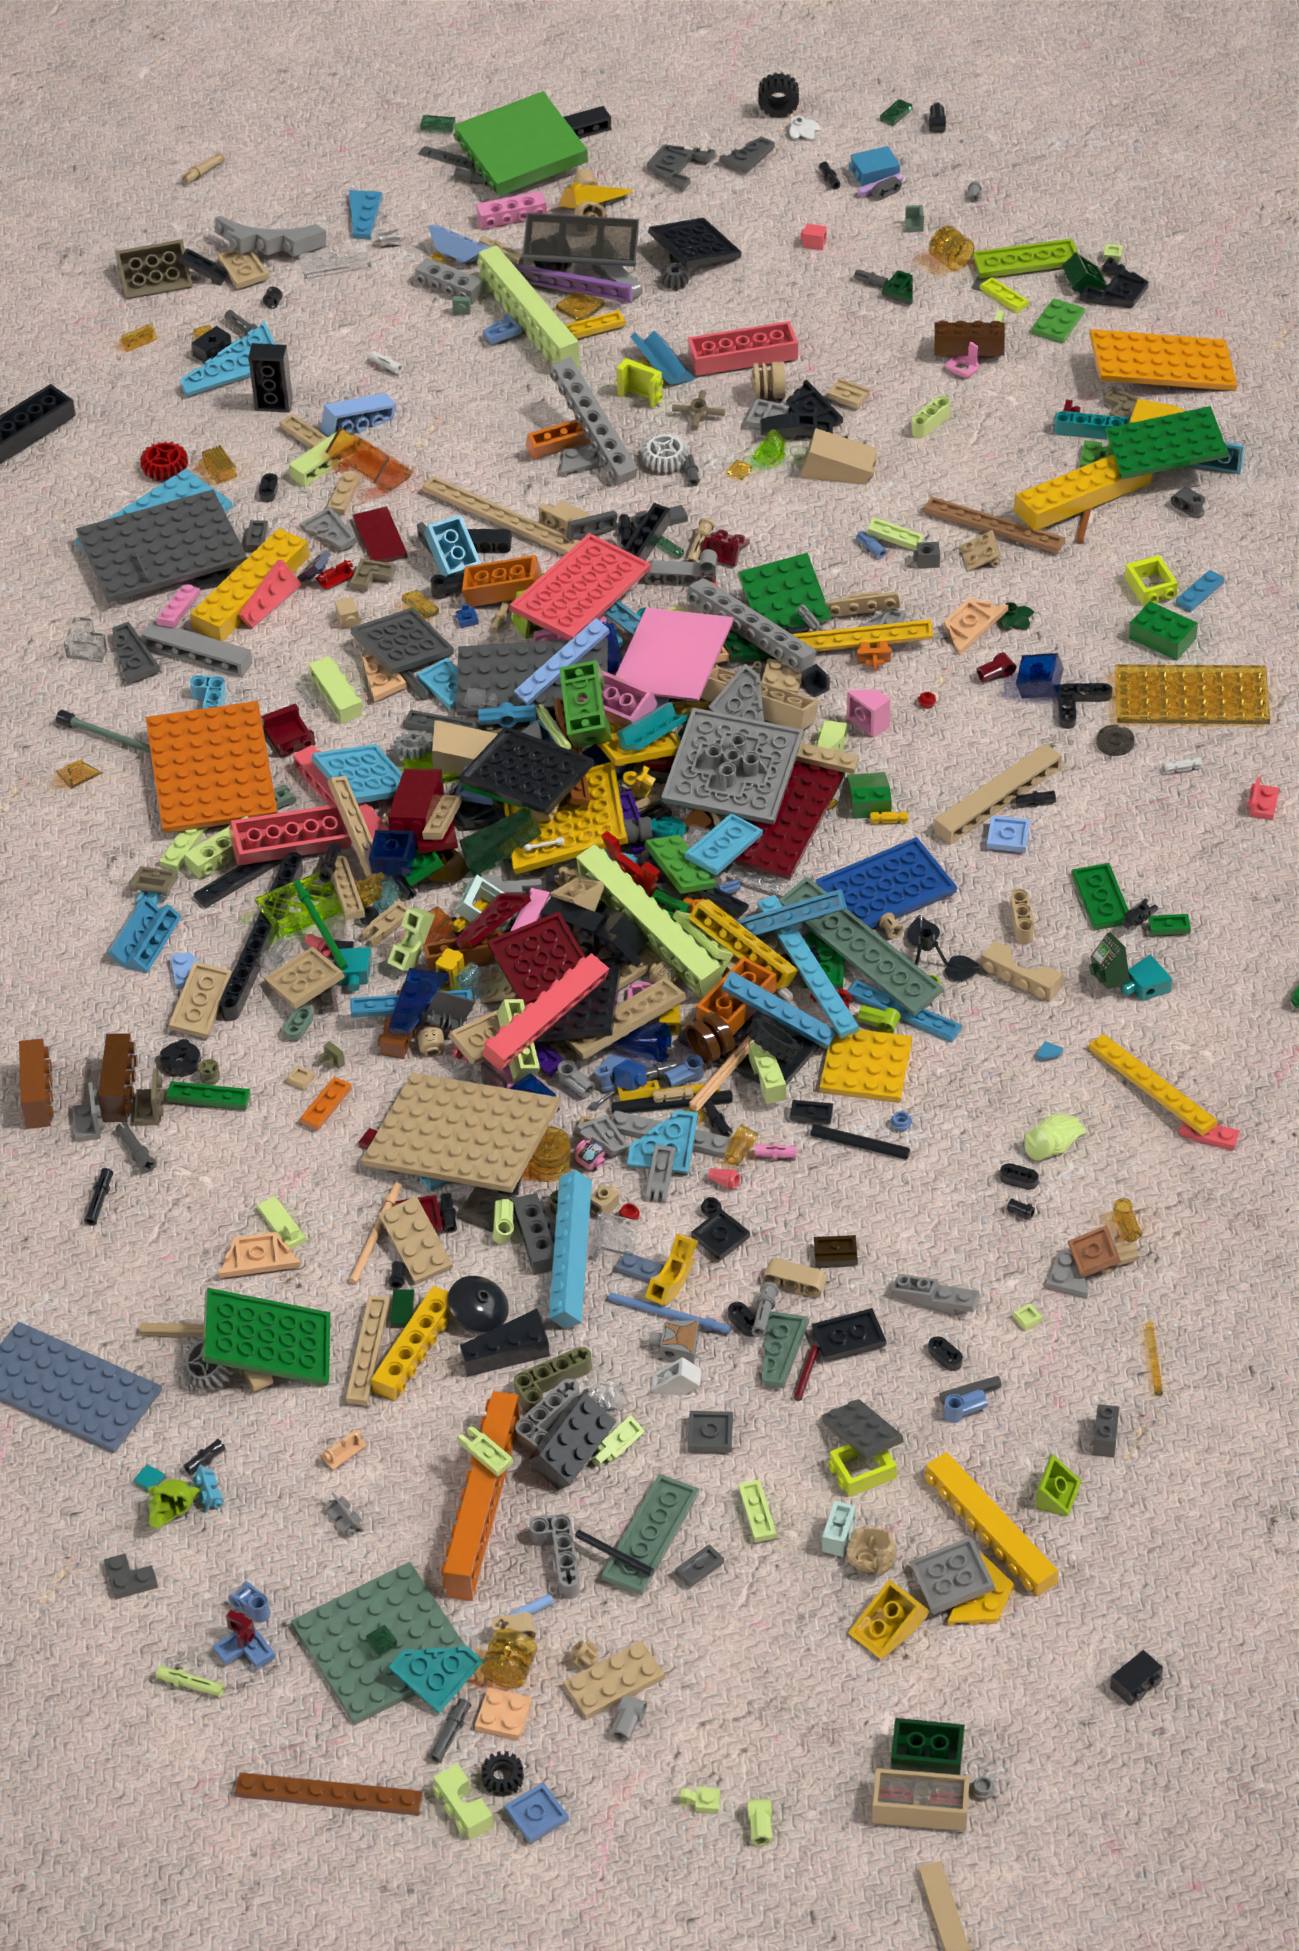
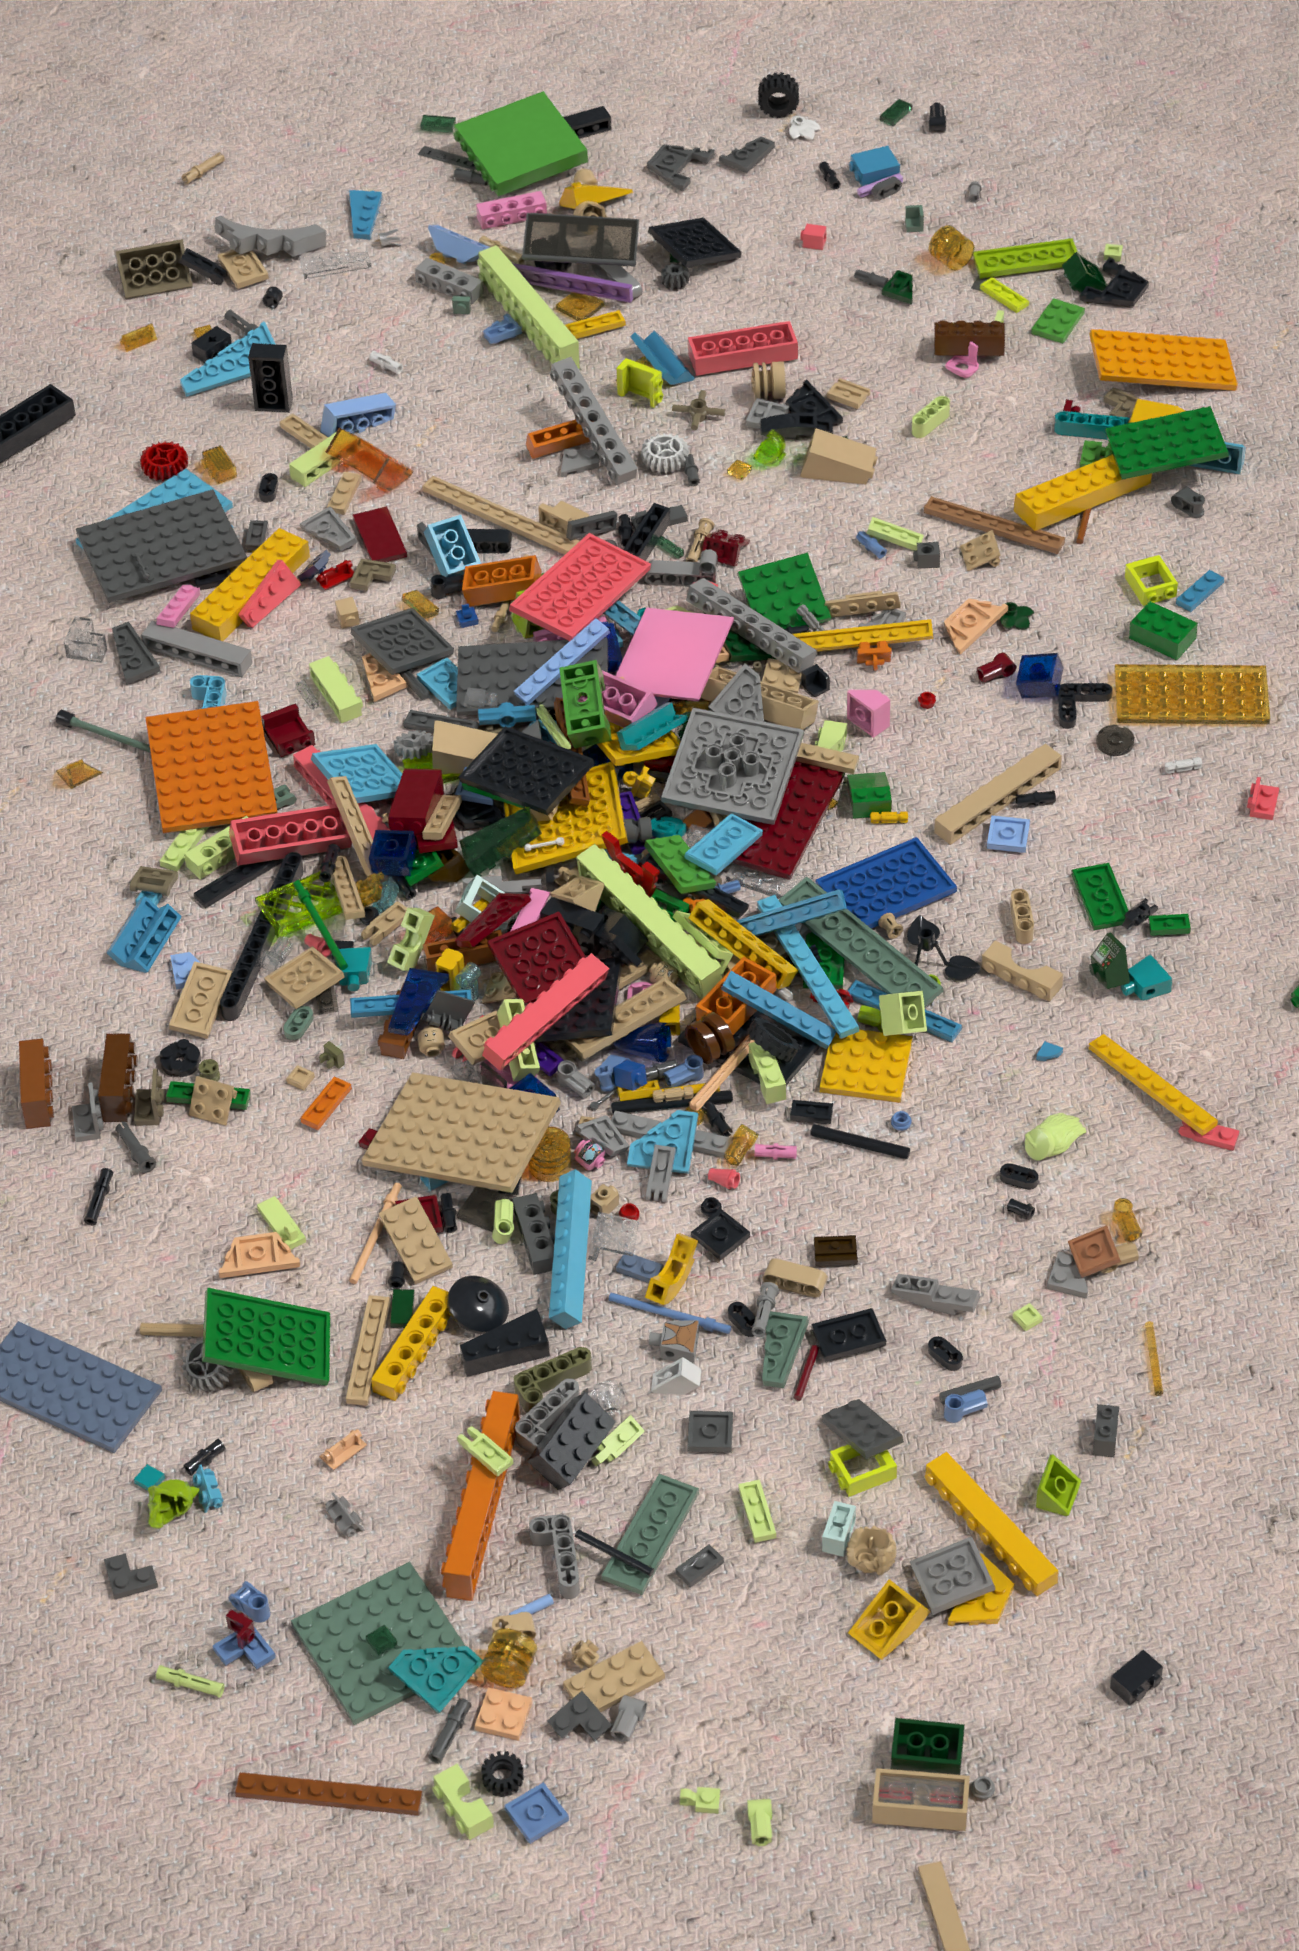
(211, 1100): none -> tan hinge
(580, 1712): none -> dark grey plate
(902, 1013): none -> yellowish green brick

